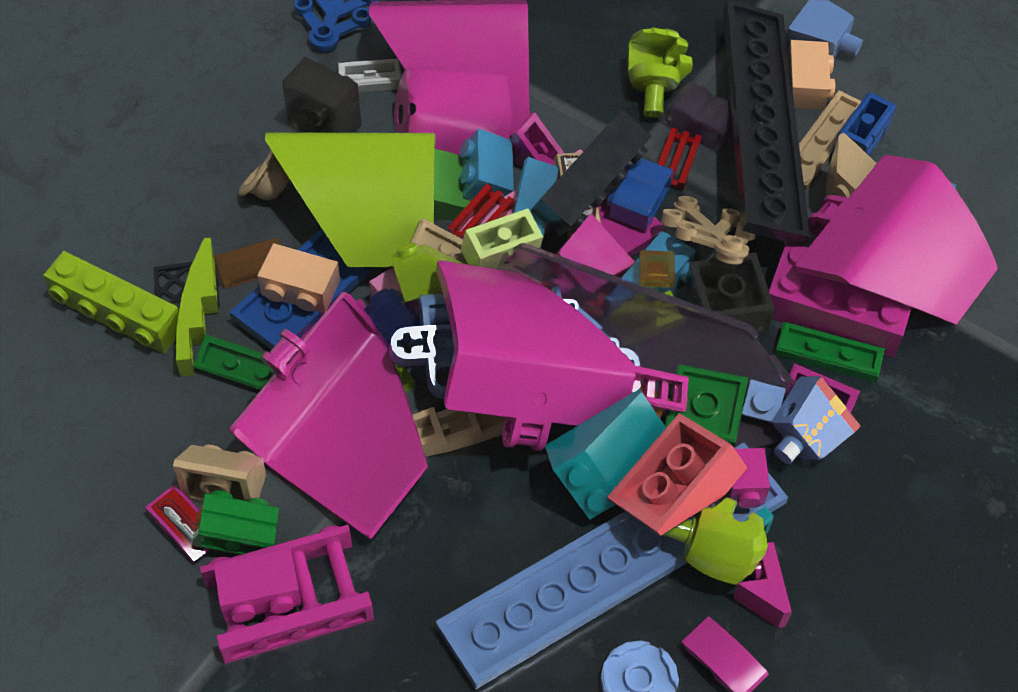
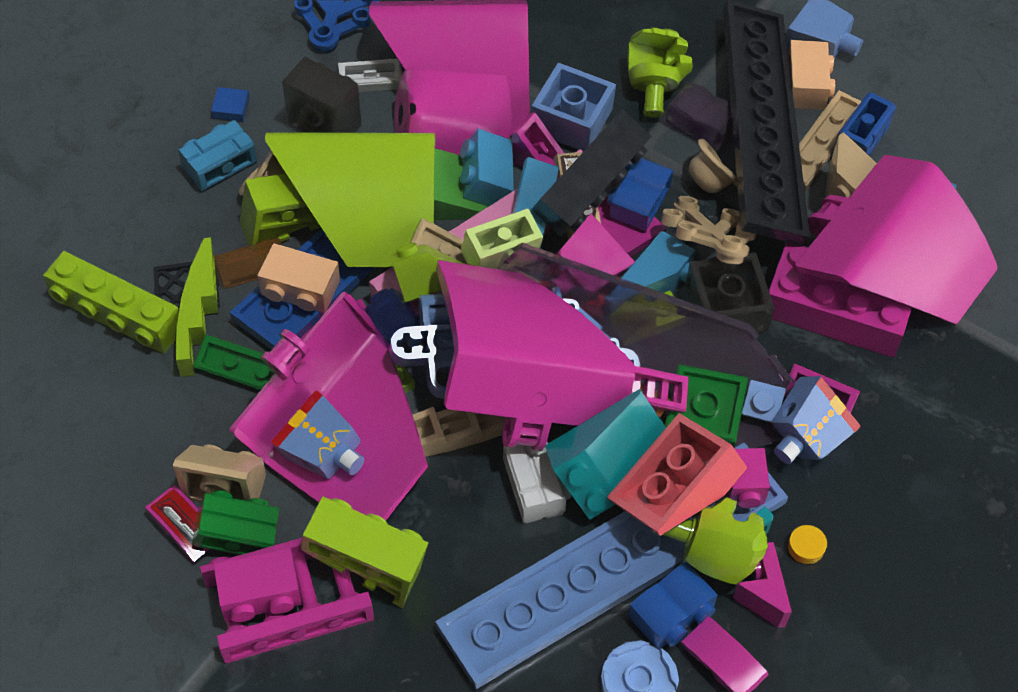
(217, 155): none -> dark azure brick
(230, 104): none -> blue tile
(273, 209): none -> lime wedge
(319, 439): none -> medium blue torso
(365, 546): none -> lime wedge
(485, 194): red tile -> none
(534, 483): none -> white brick
(574, 106): none -> medium blue brick
(656, 268): clear orange plate -> none
(672, 606): none -> blue brick
(683, 140): red tile -> none
(709, 170): none -> tan hat
(807, 544): none -> yellow tile
(830, 352): green tile -> none

